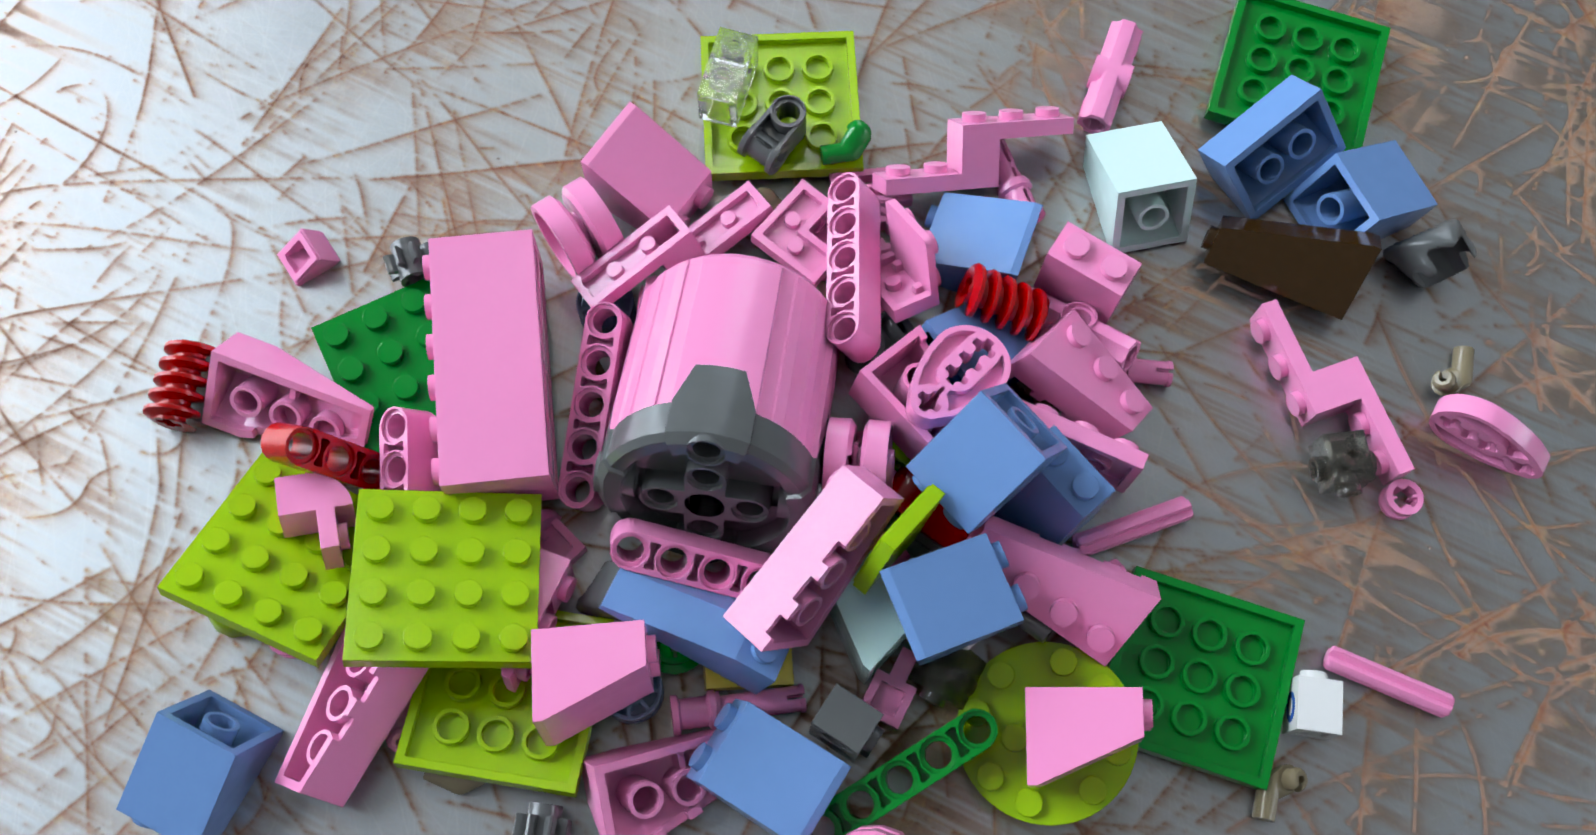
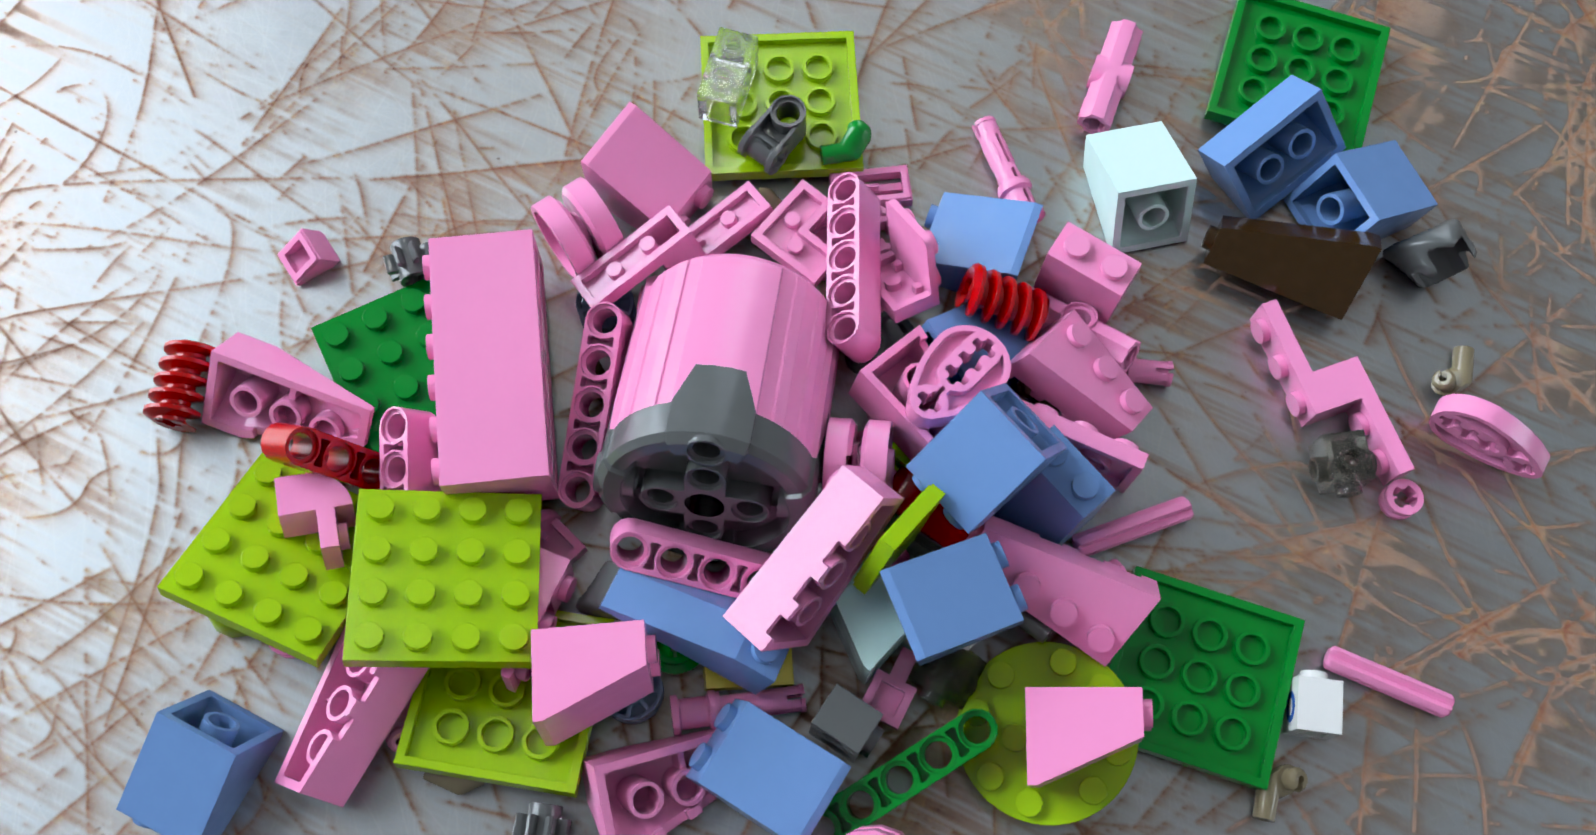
(972, 151): bright pink bracket -> none

